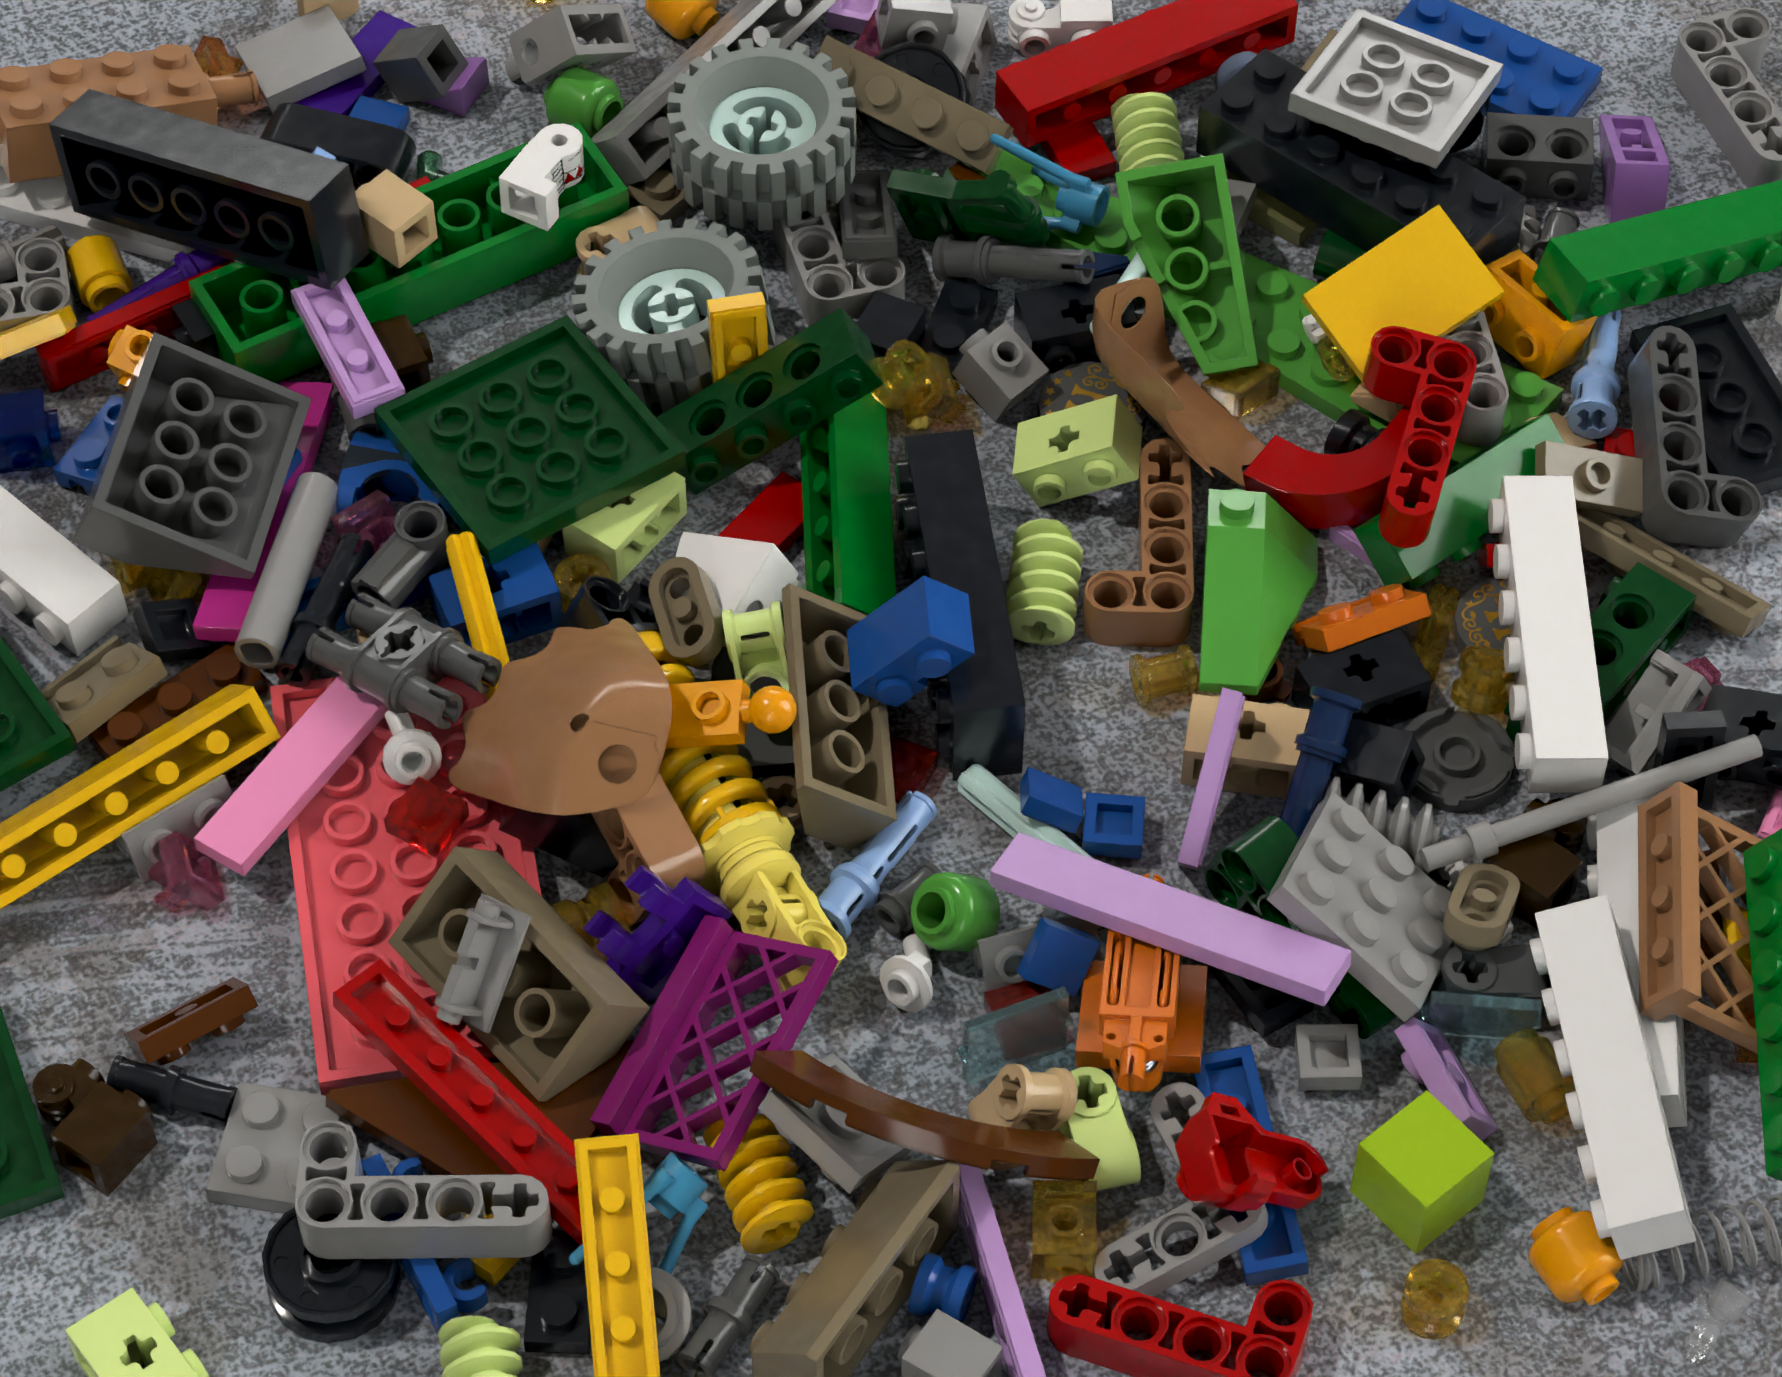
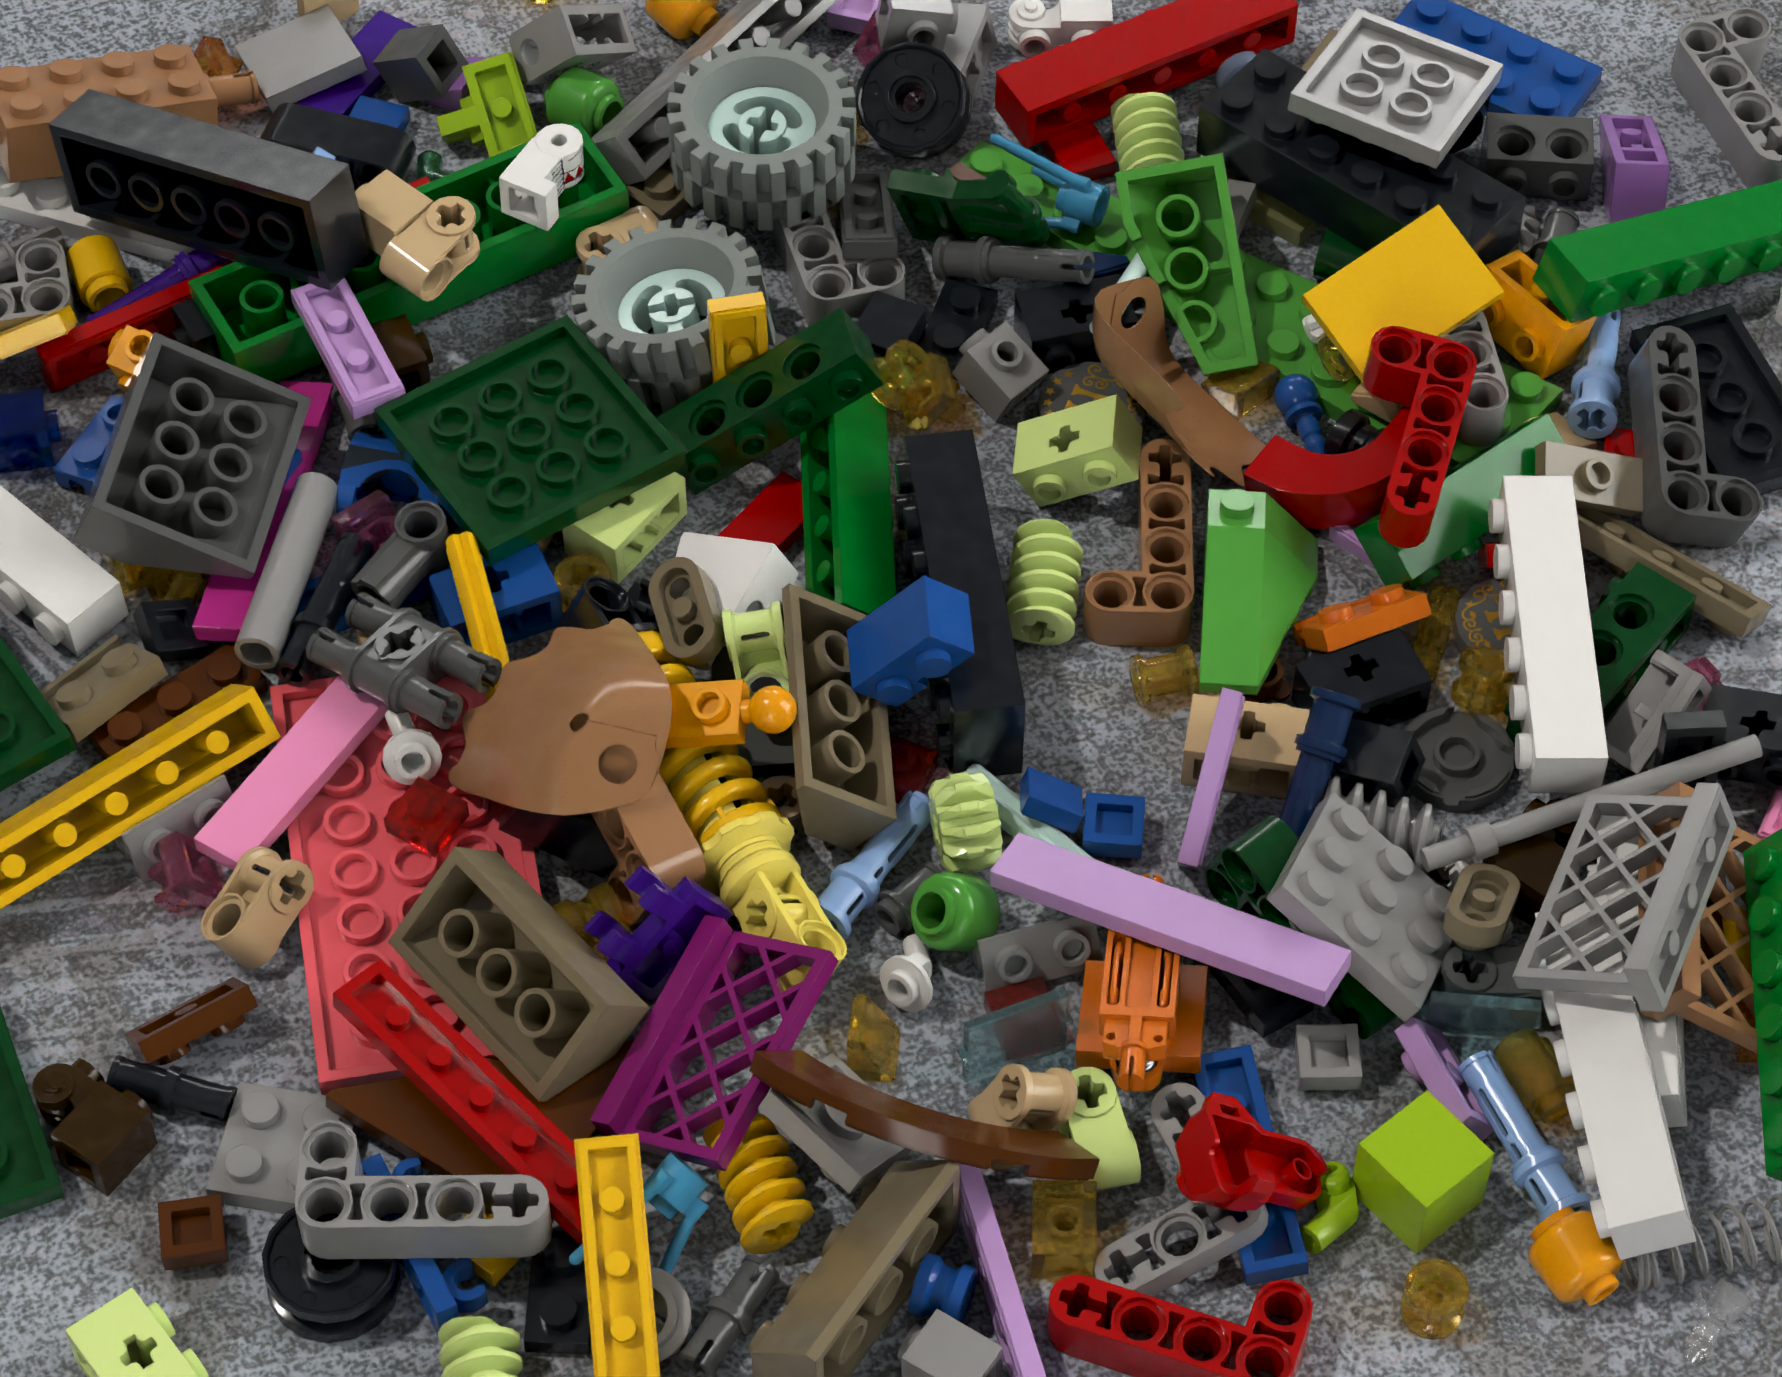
(192, 1232): none -> reddish brown plate
(254, 909): none -> tan piece
(433, 248): none -> tan piece
(483, 964): light grey hinge -> none
(495, 110): none -> lime hinge
(872, 1041): none -> clear yellow slope
(919, 108): dark tan plate -> none
(965, 822): none -> yellowish green gear
(1058, 956): blue tile -> none
(1297, 399): none -> blue bar
(1335, 1207): none -> lime arm
(1536, 1164): none -> light blue pin
(1671, 897): none -> light grey fence

